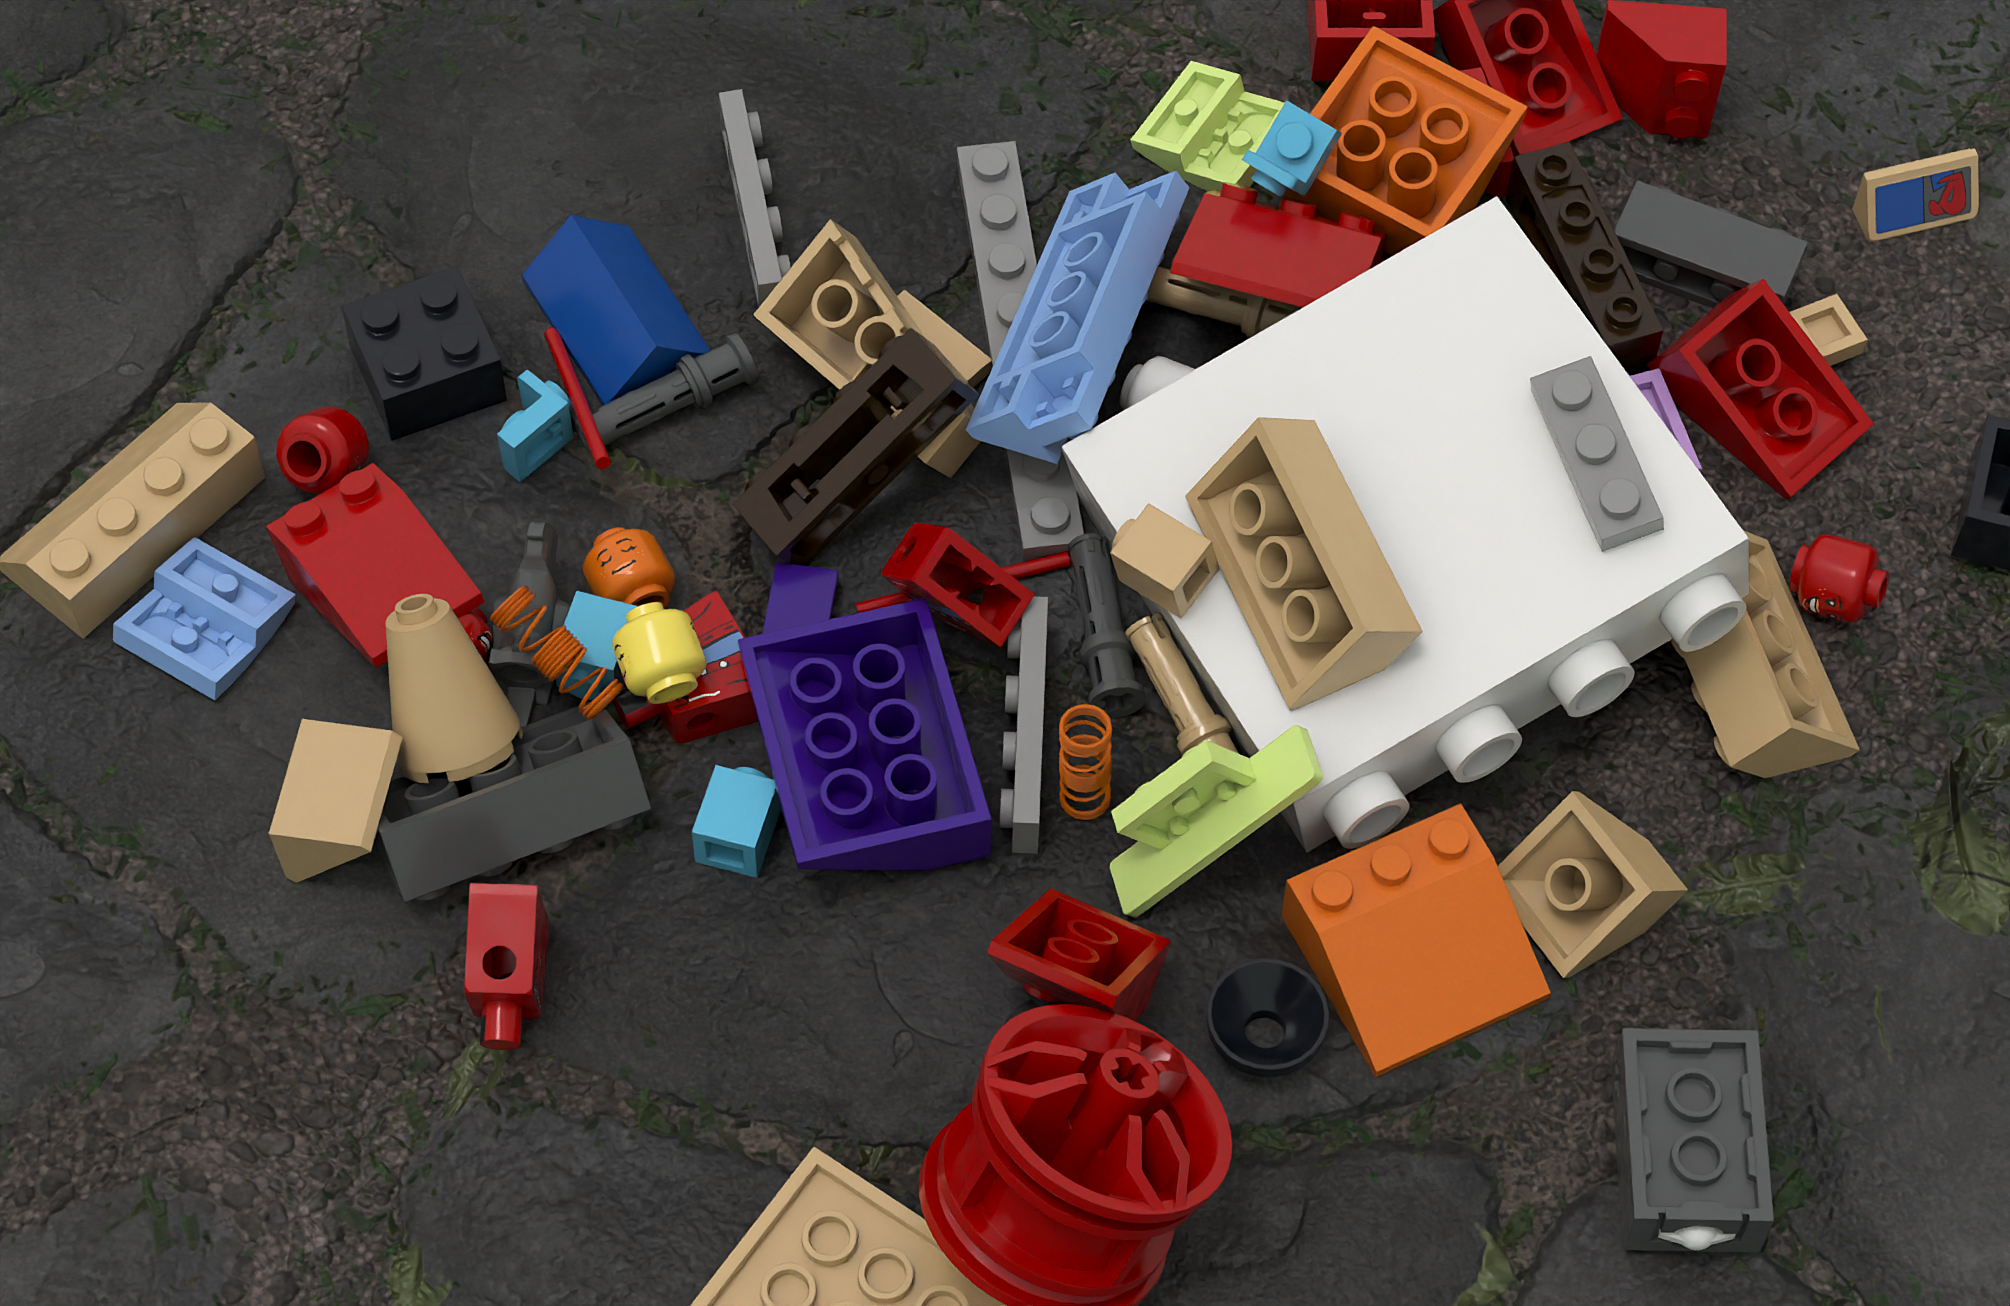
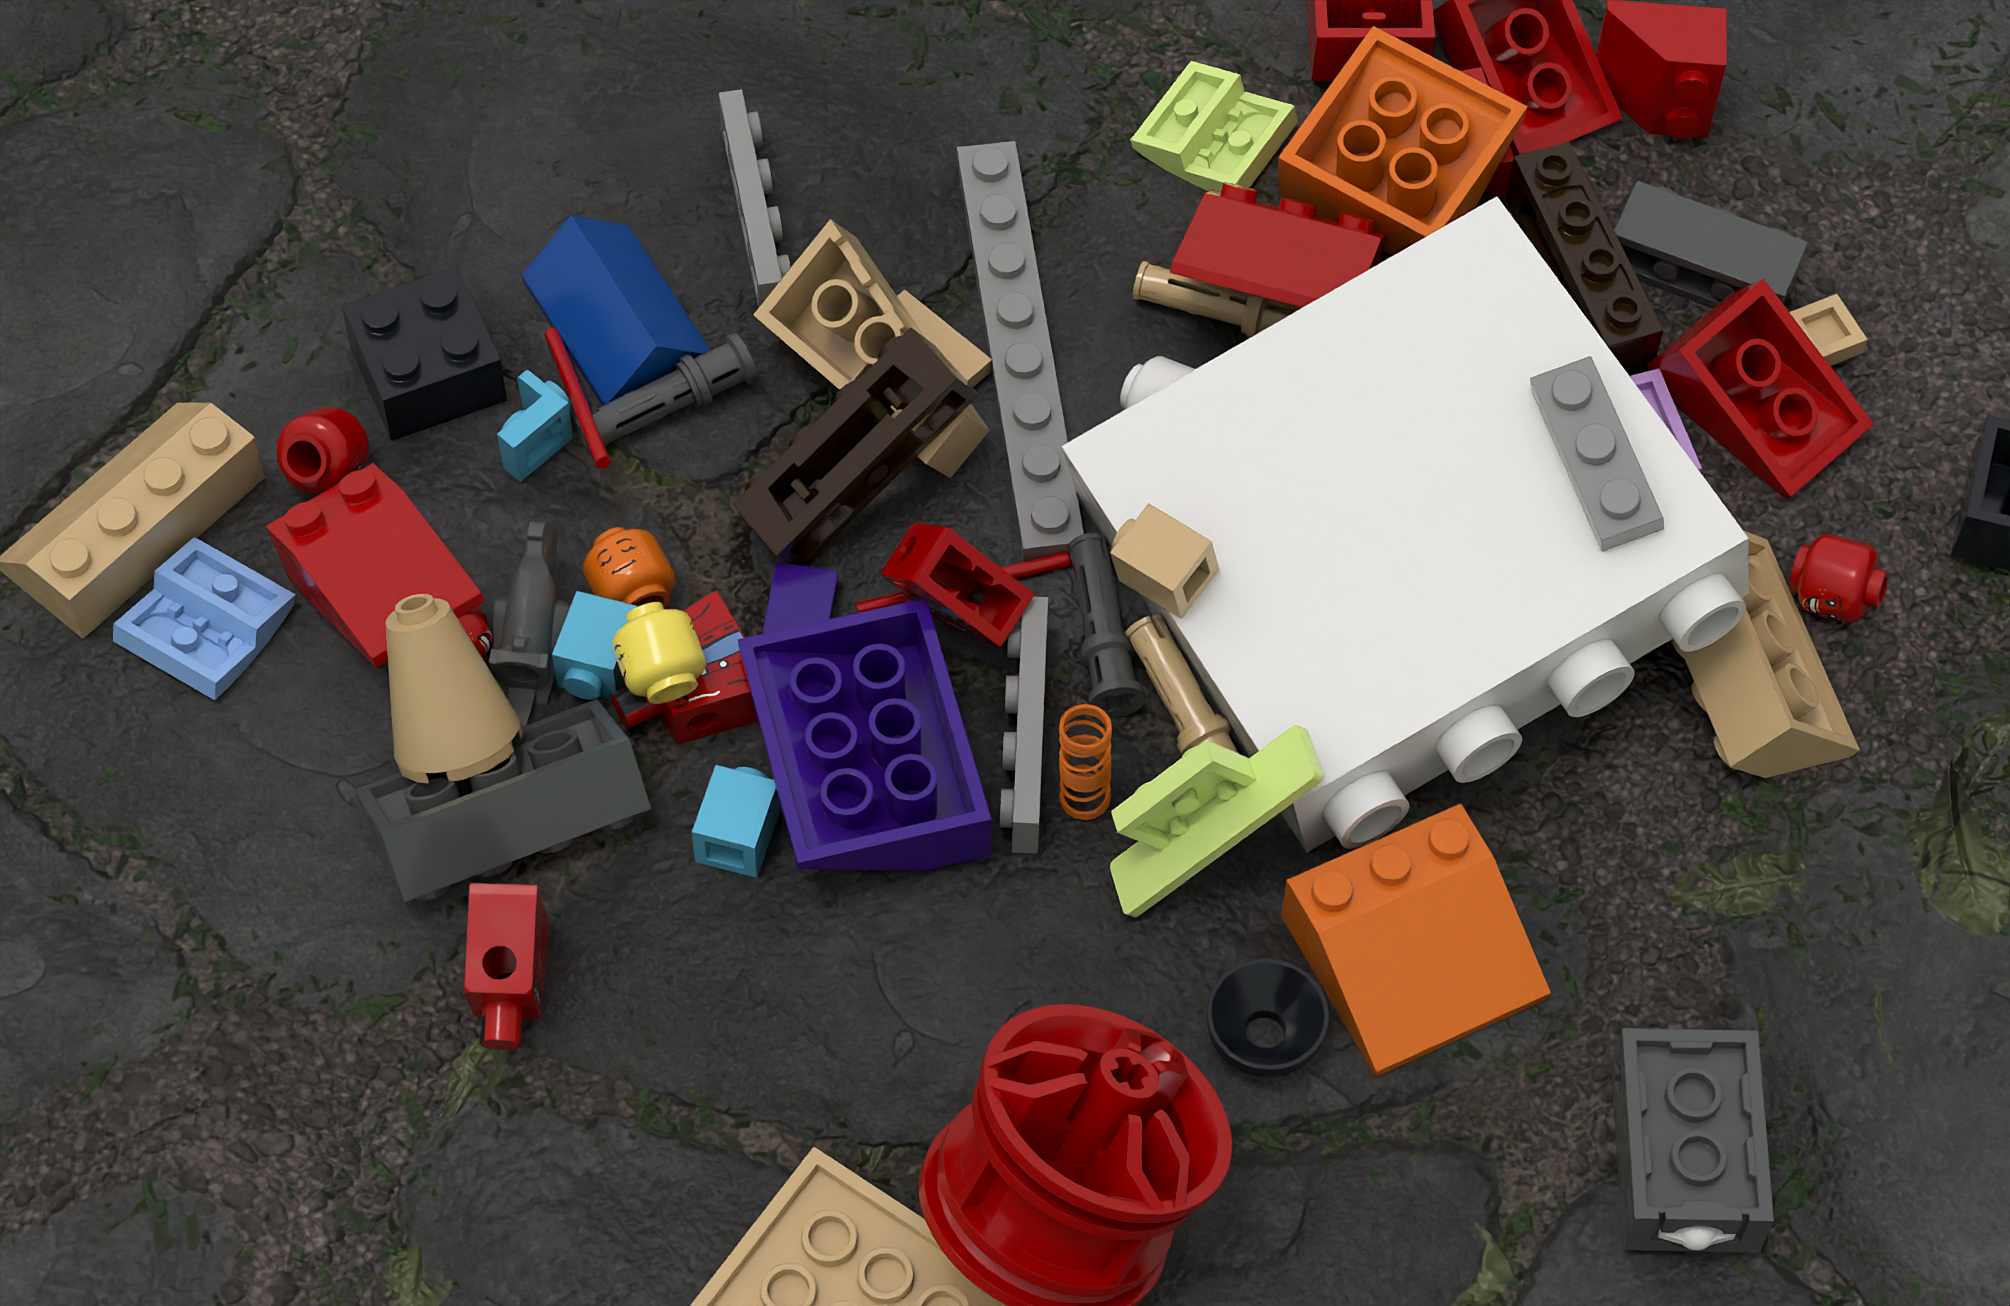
(332, 796): tan slope -> none
(557, 654): orange piece -> none
(1077, 315): light blue slope -> none
(1080, 955): red slope -> none
(1292, 151): medium azure bracket -> none
(1302, 560): tan slope -> none
(1587, 884): tan slope -> none
(1918, 195): slope -> none

